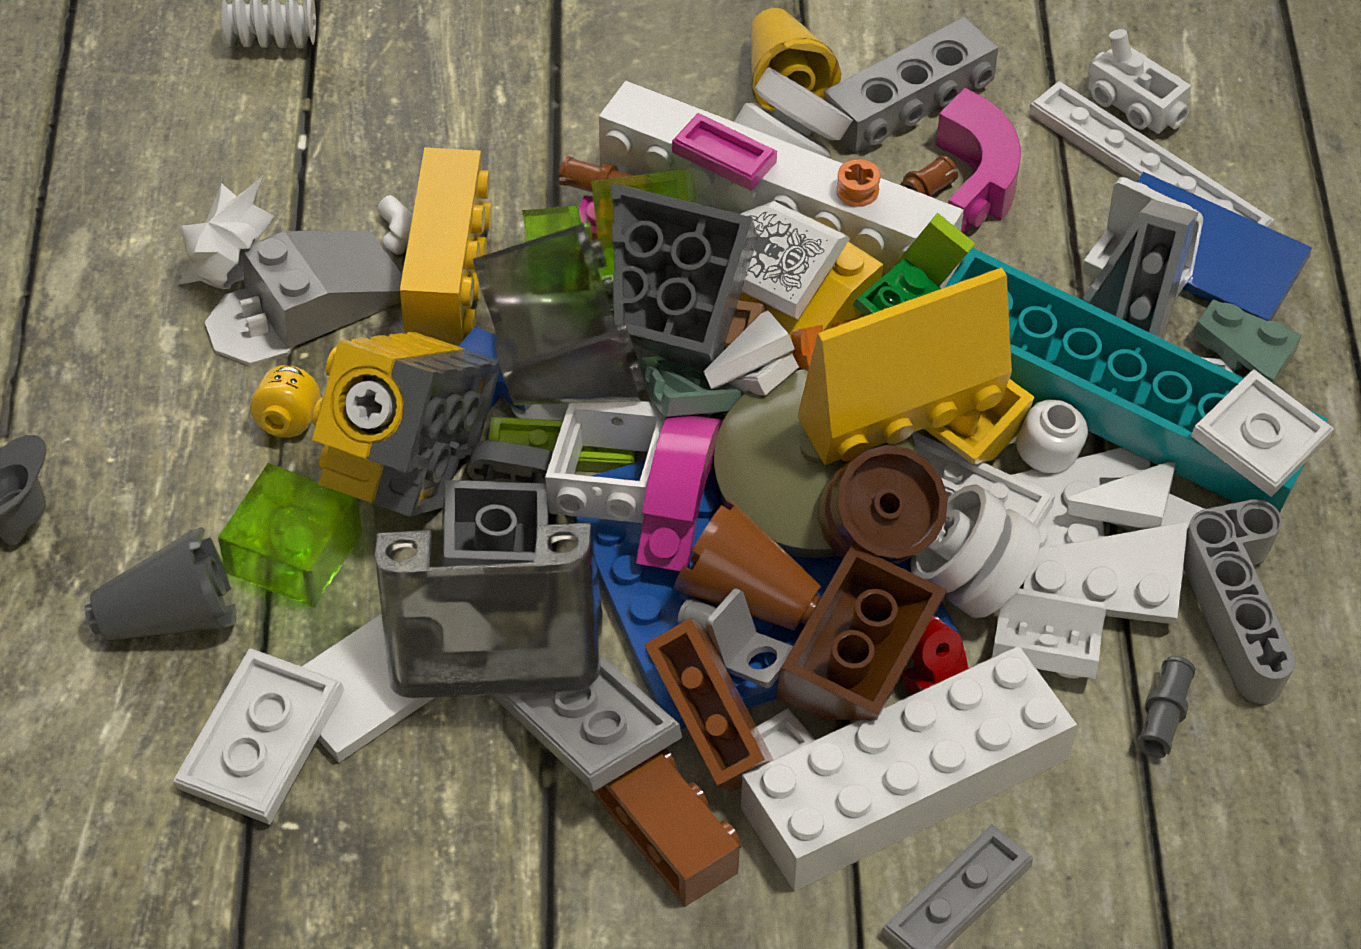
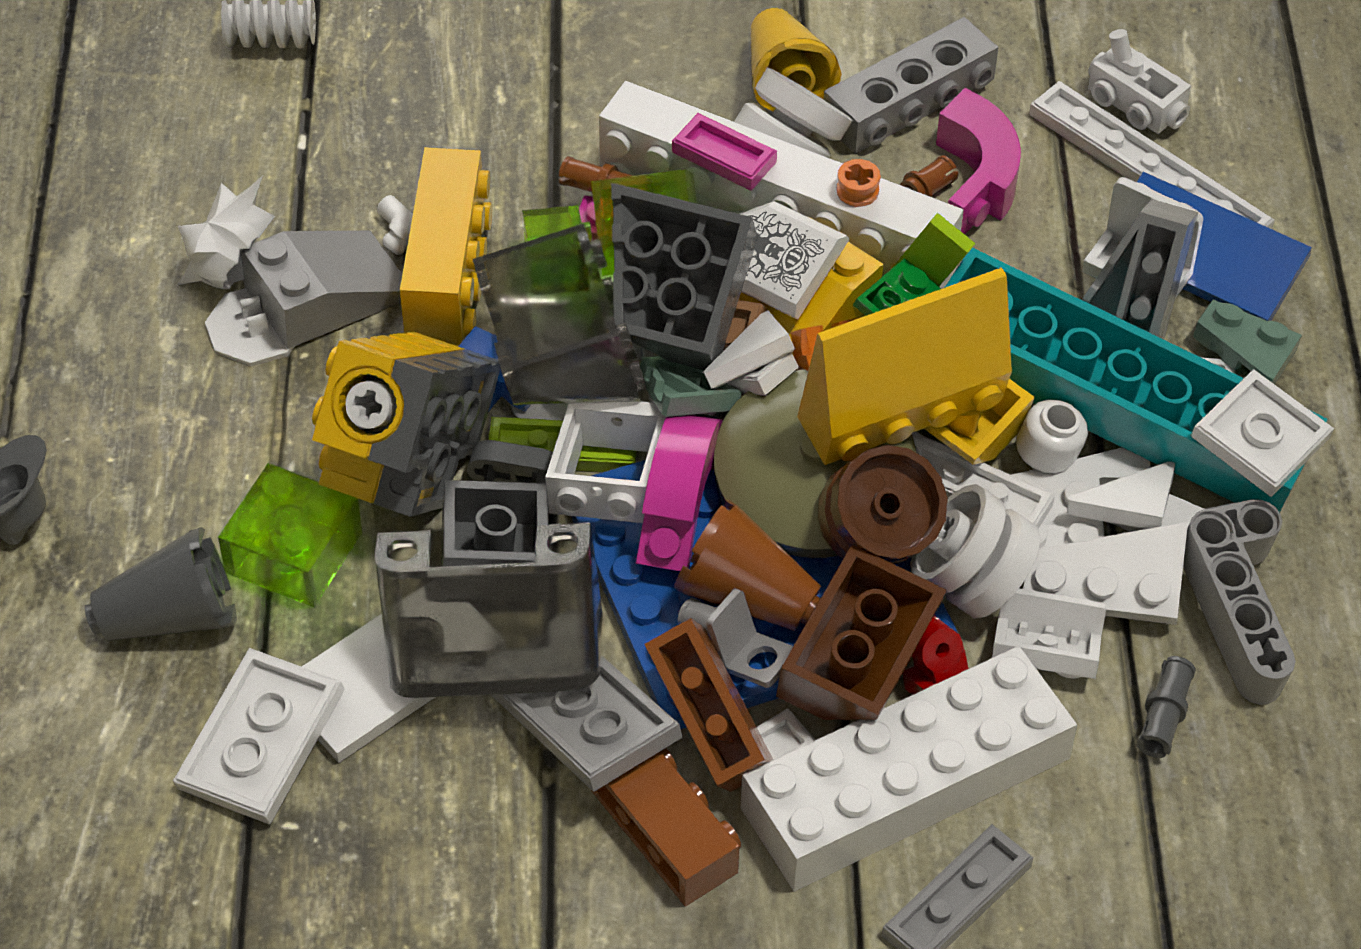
(287, 398): yellow head -> none

